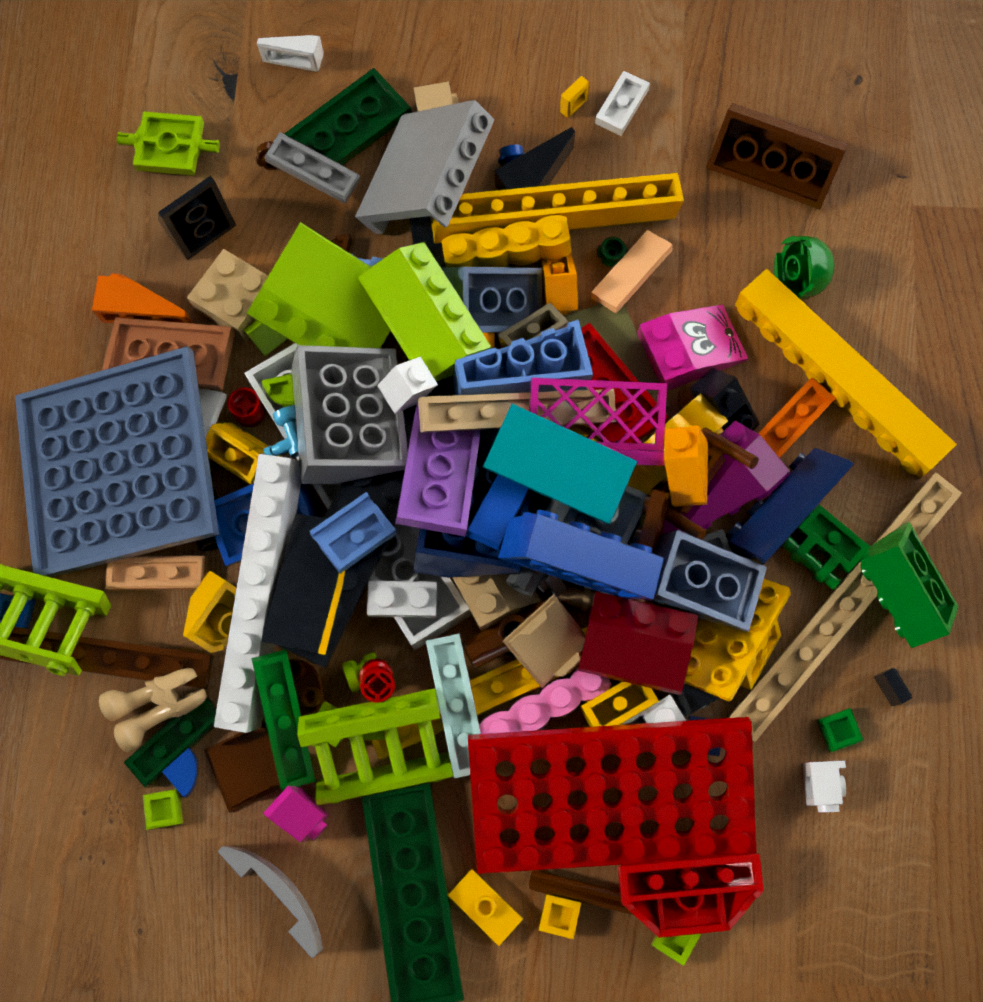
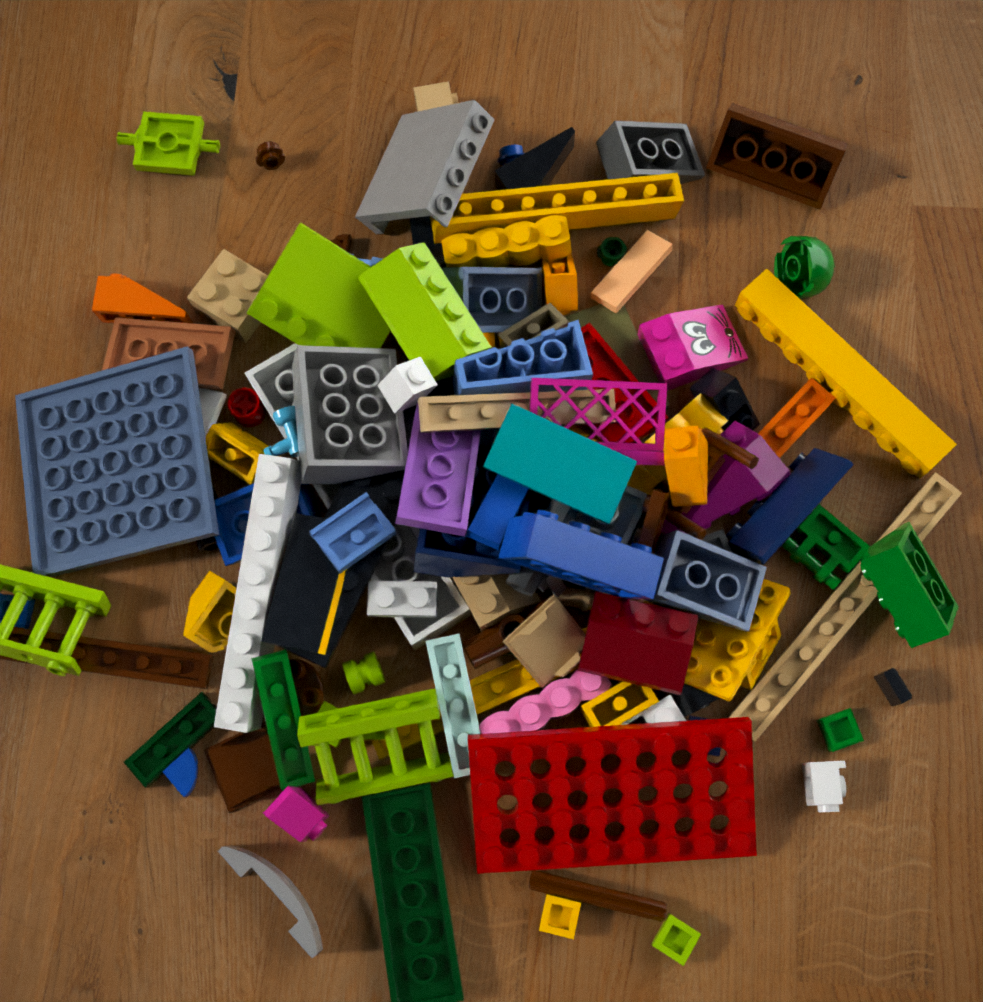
(156, 573): light nougat tile -> none
(160, 691): tan piece -> none
(162, 809): lime tile -> none
(197, 218): black slope -> none
(264, 337): lime tile -> none
(280, 389): lime tile -> none
(292, 51): white slope -> none
(312, 168): light grey tile -> none
(352, 119): dark green plate -> none
(374, 673): red wheel -> none
(485, 907): yellow plate -> none
(574, 97): yellow tile -> none
(622, 103): white plate -> none
(648, 150): none -> dark grey slope
(691, 892): red wedge -> none

